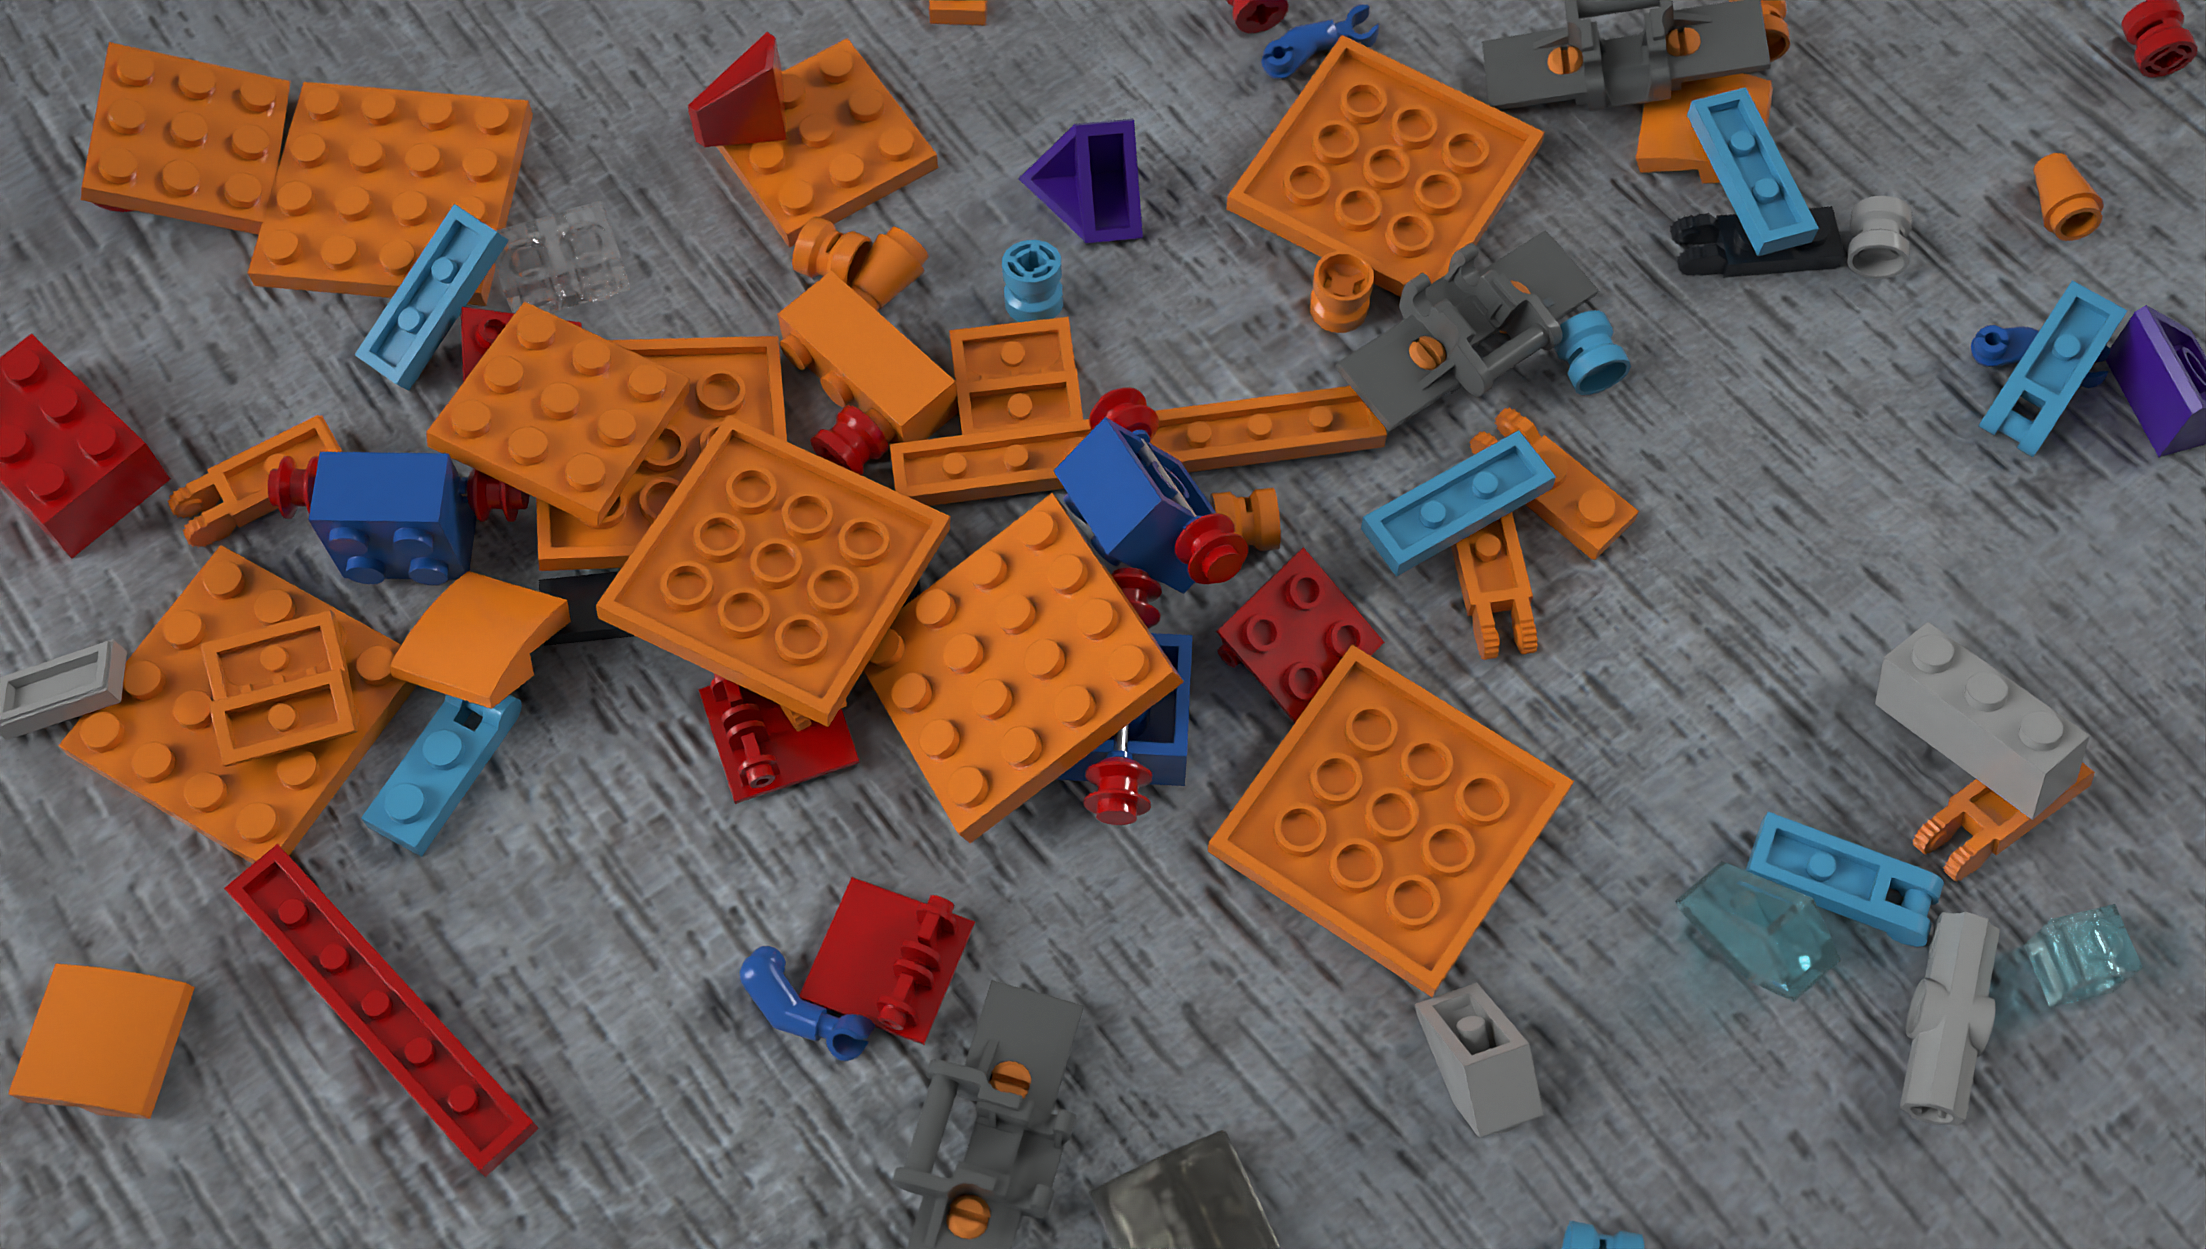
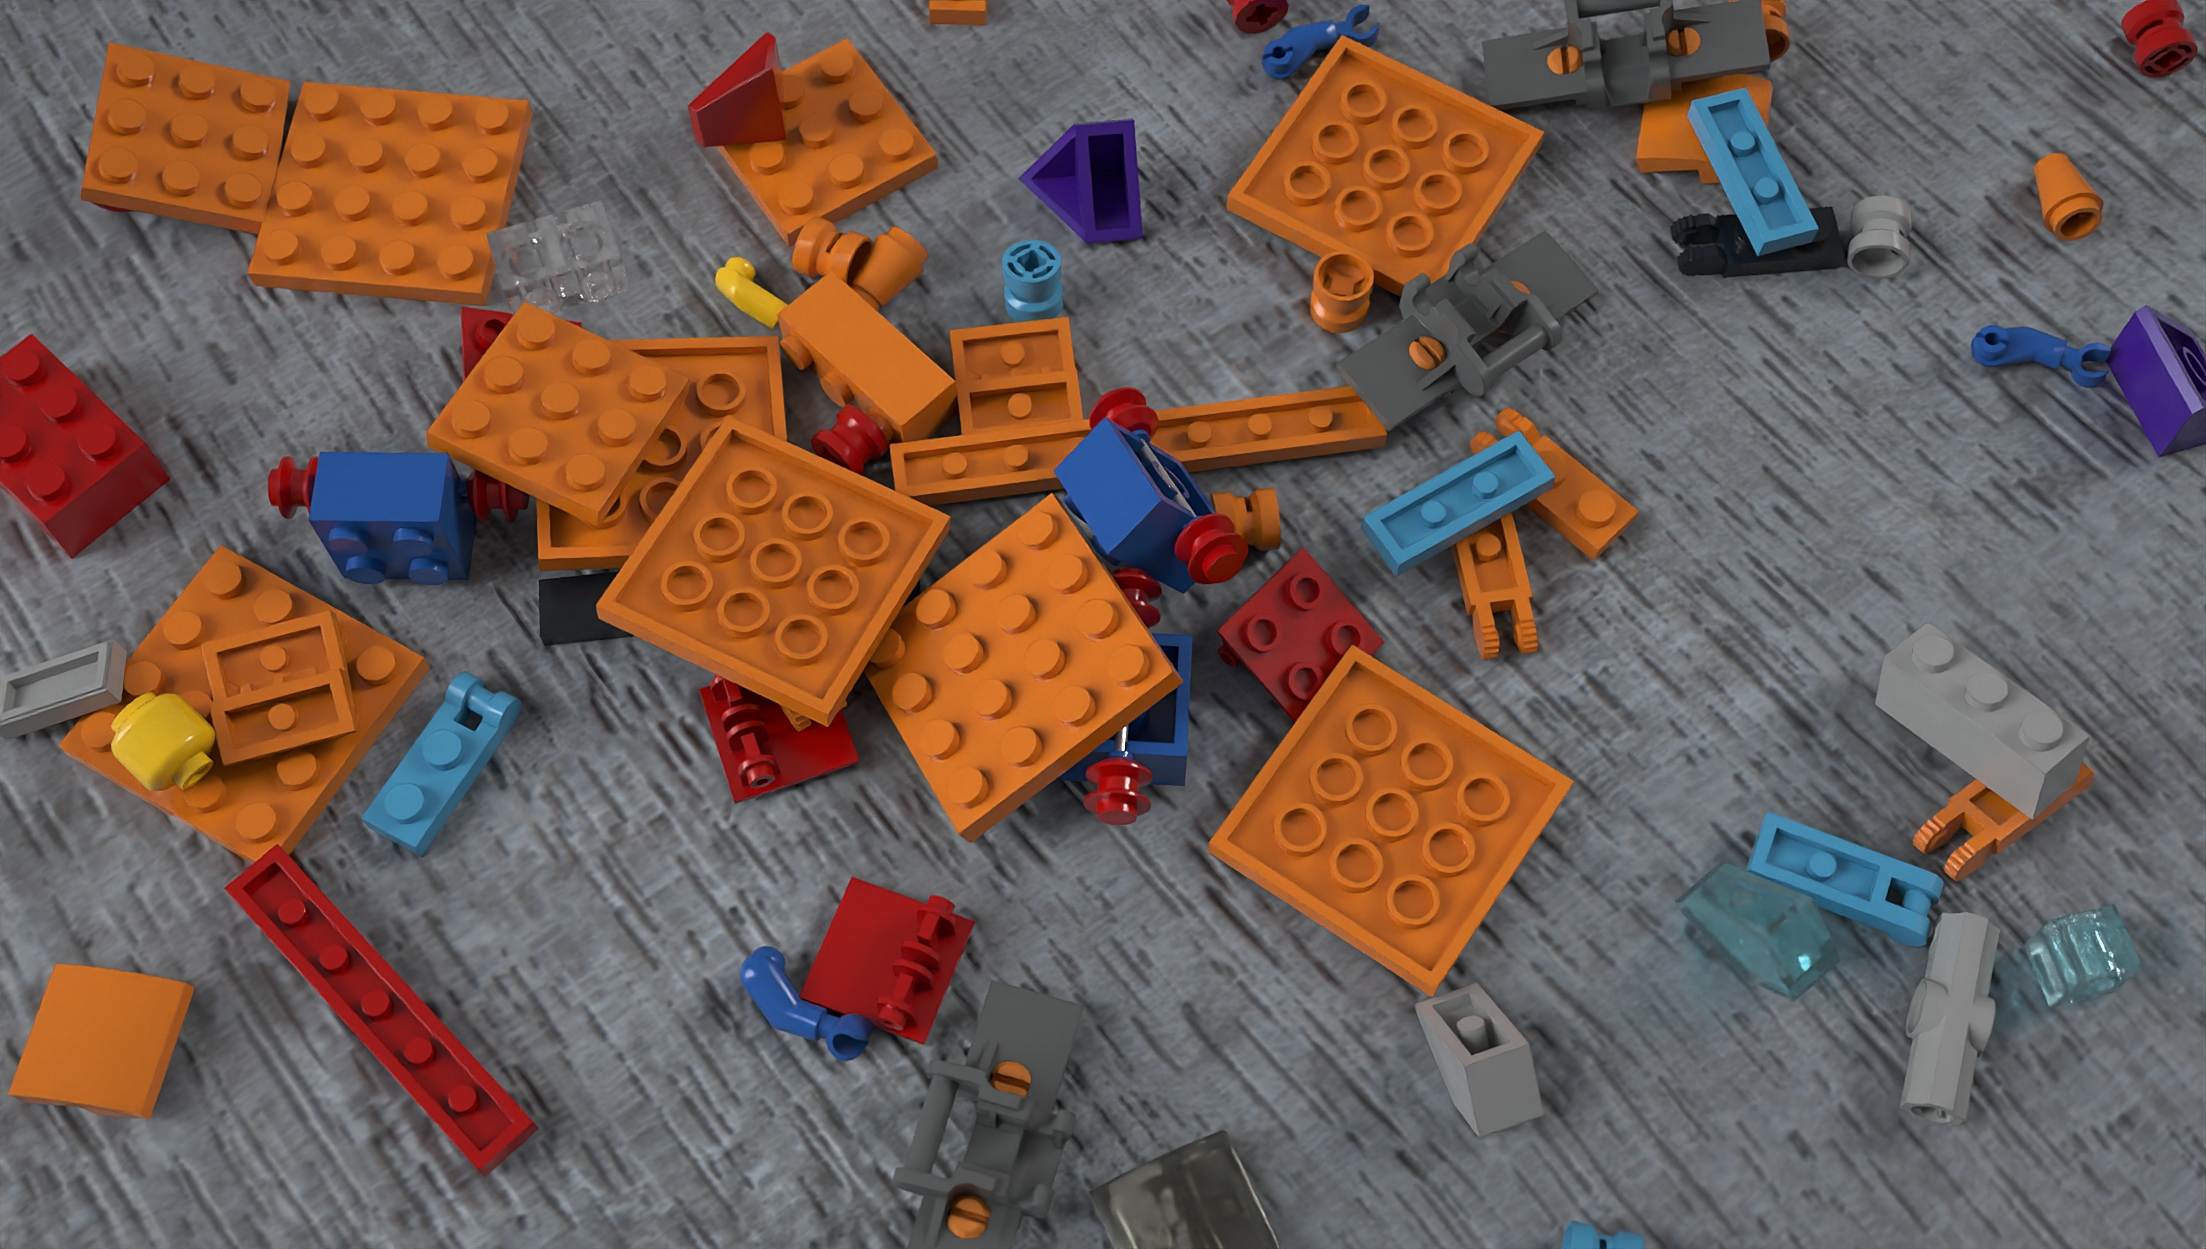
(163, 741): none -> yellow head
(244, 482): orange hinge -> none
(431, 297): dark azure plate -> none
(479, 639): orange slope -> none
(737, 285): none -> yellow arm
(1591, 353): dark azure wheel -> none
(2054, 366): dark azure plate -> none

